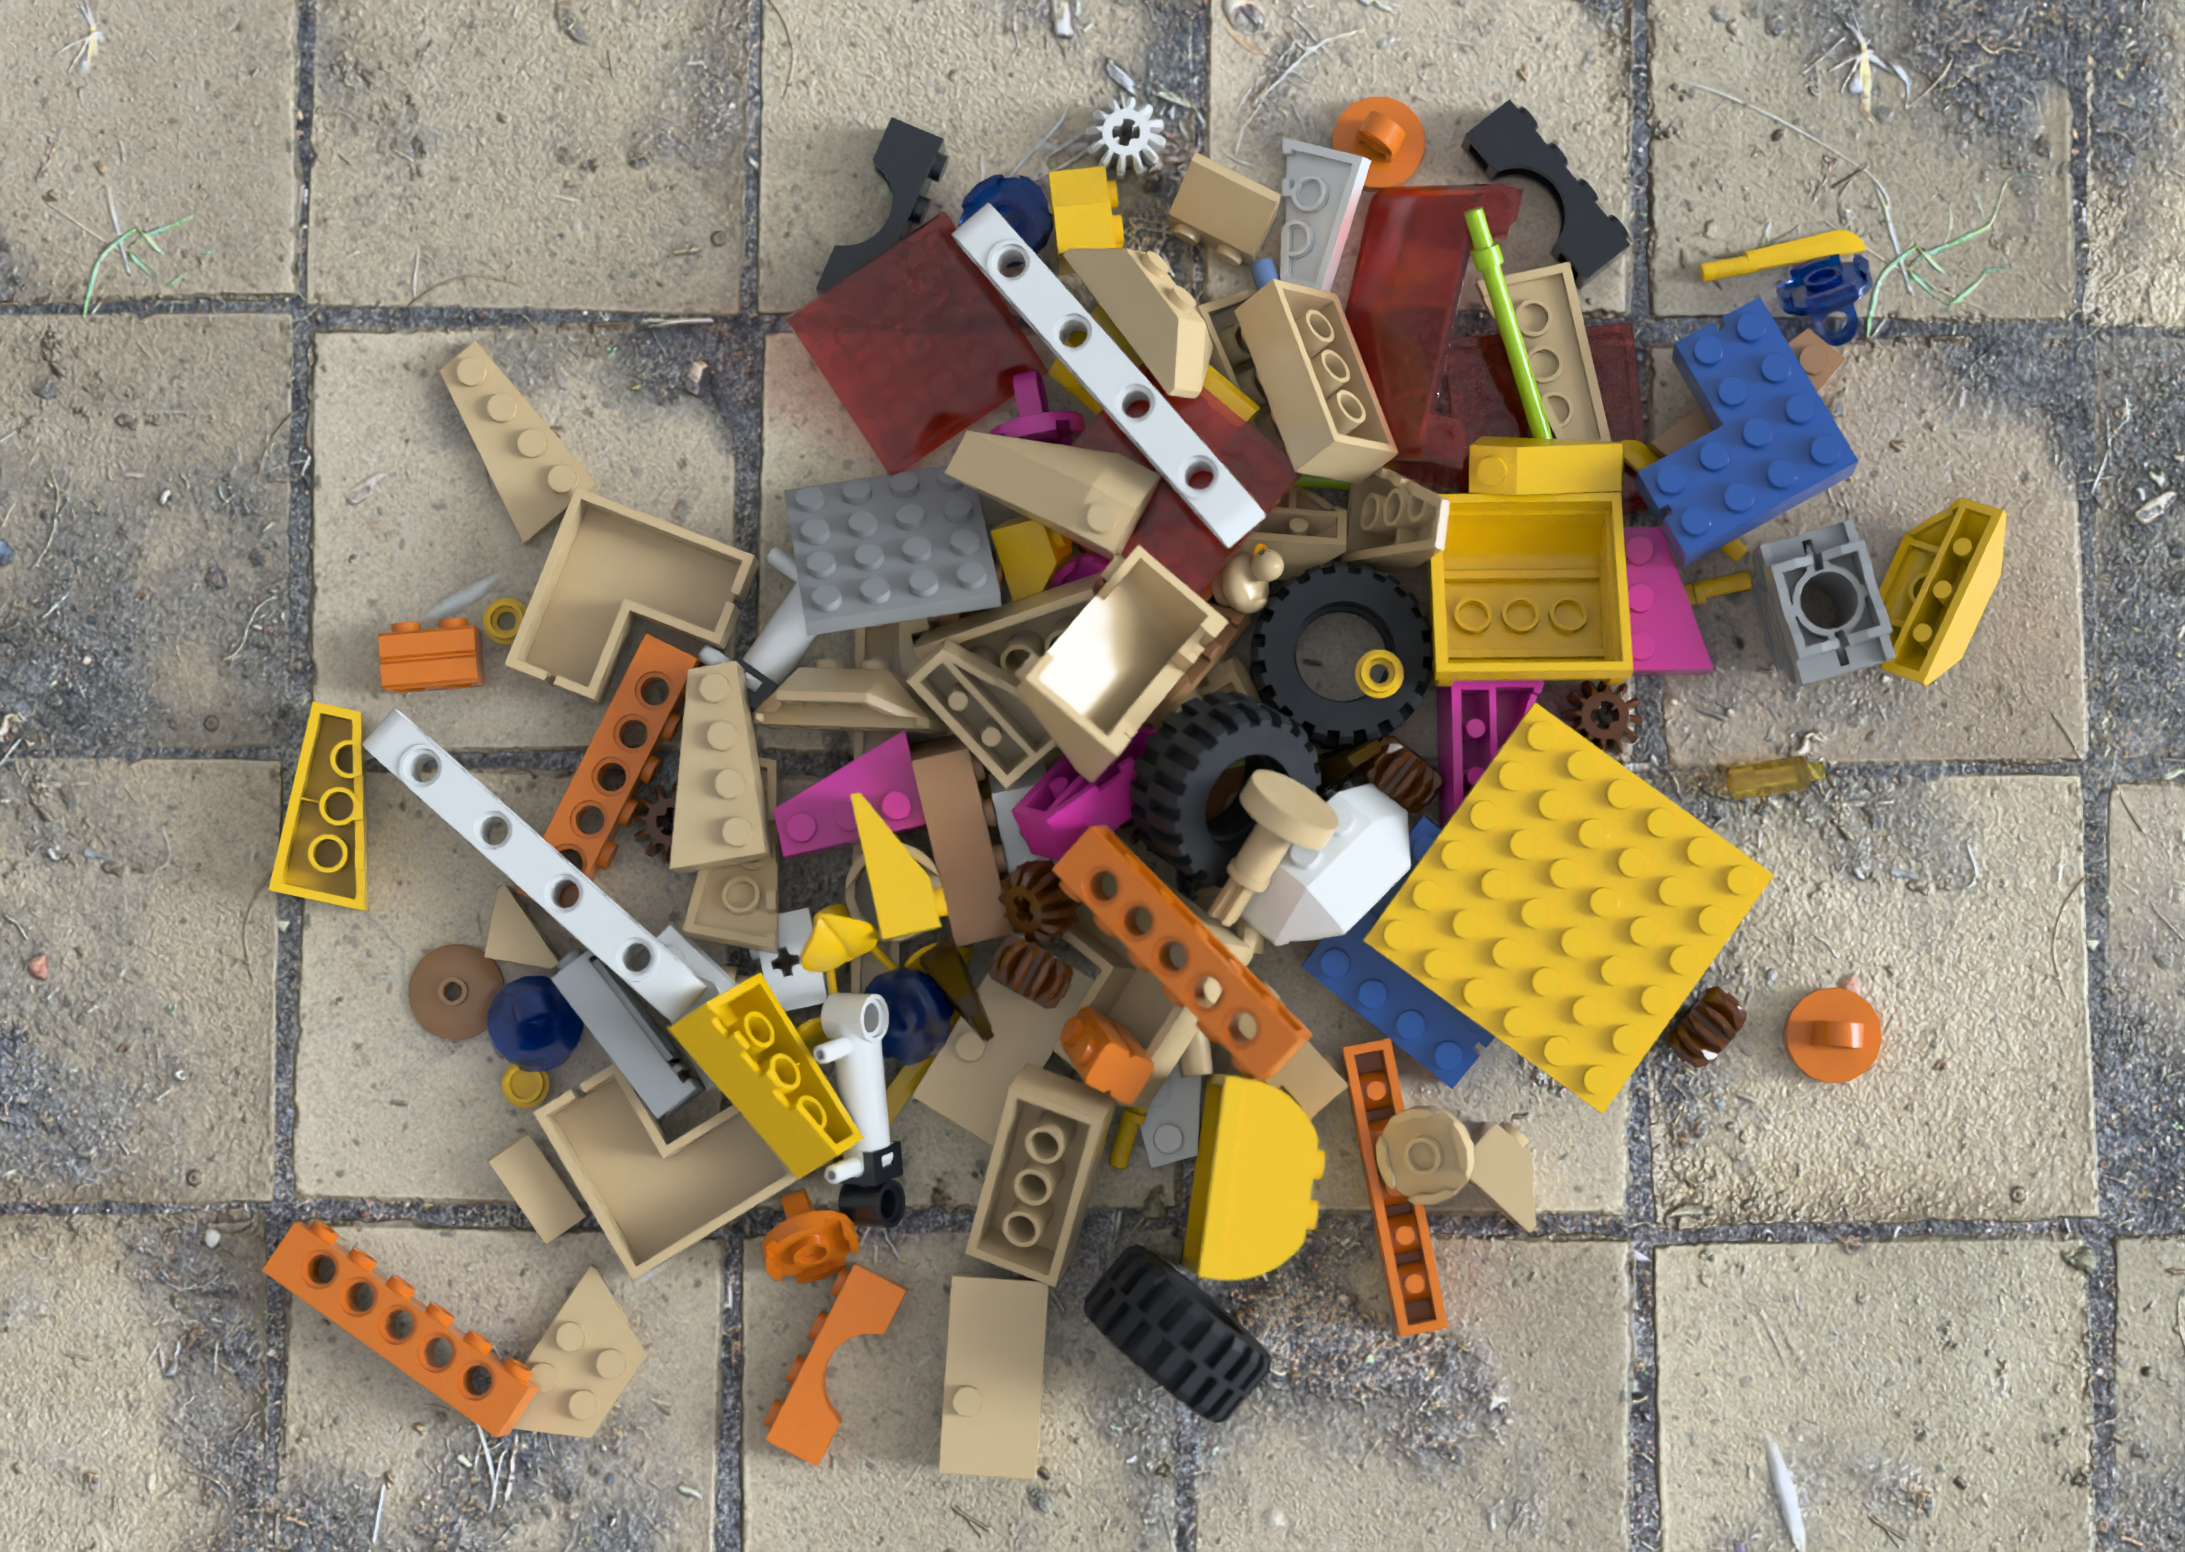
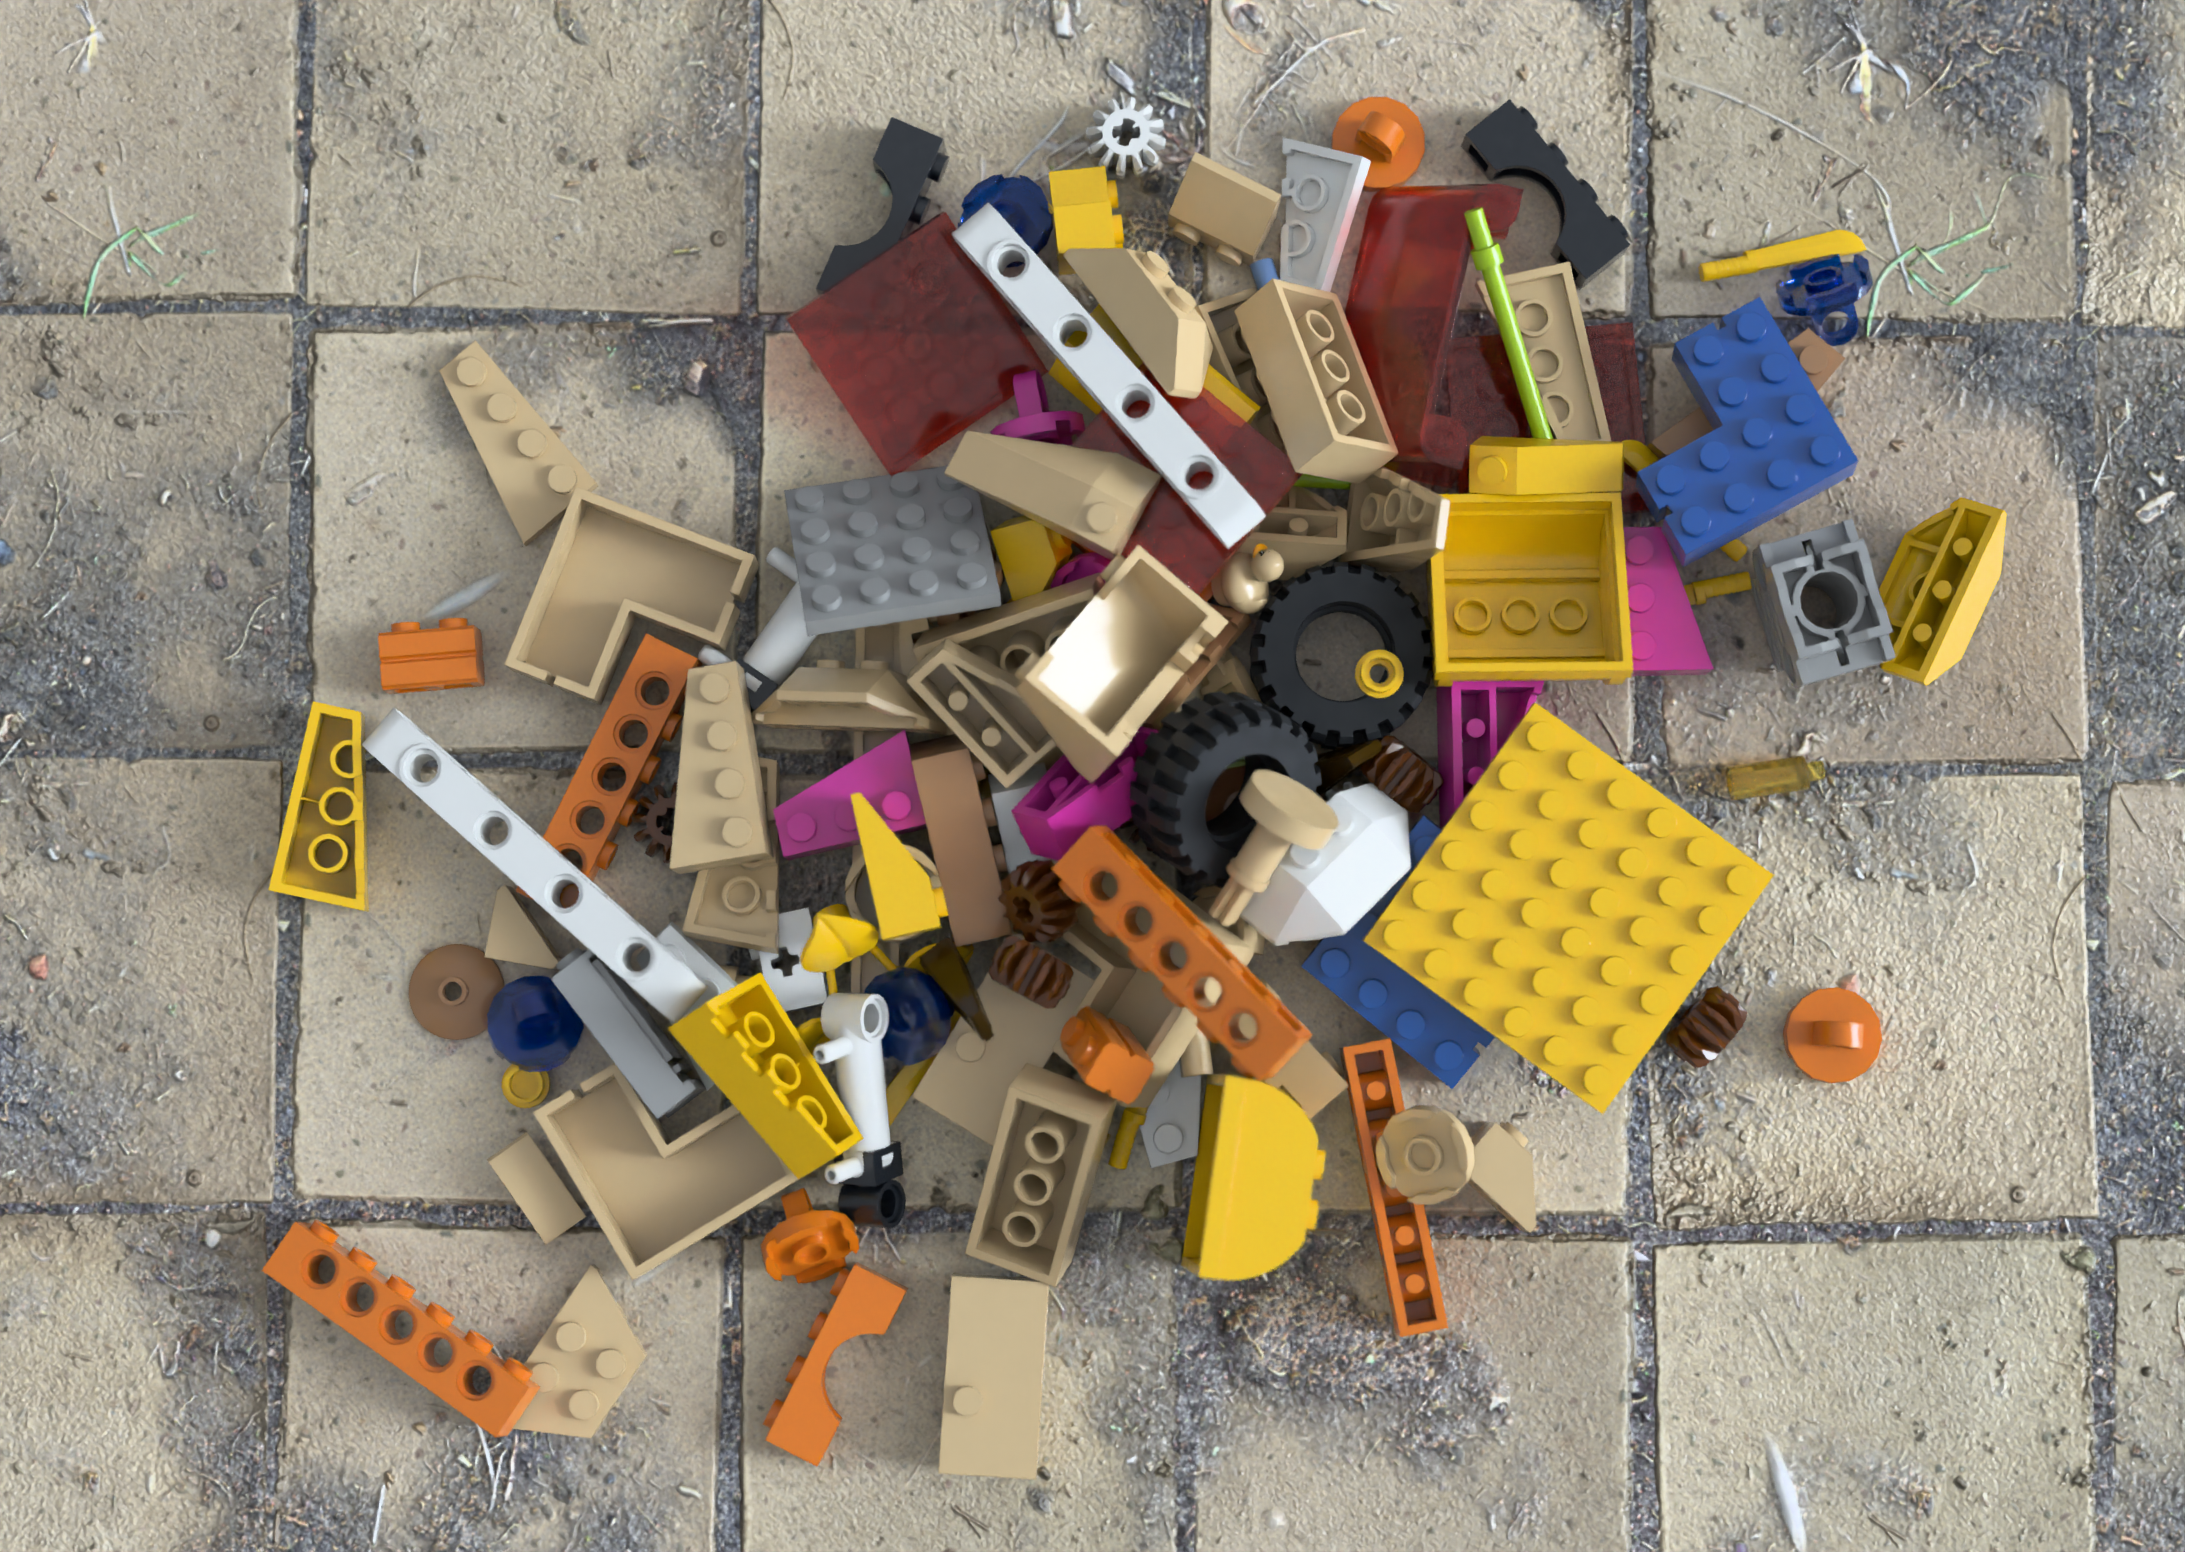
(495, 612): yellow plate -> none
(1177, 1334): black tyre -> none
(1614, 704): reddish brown gear -> none

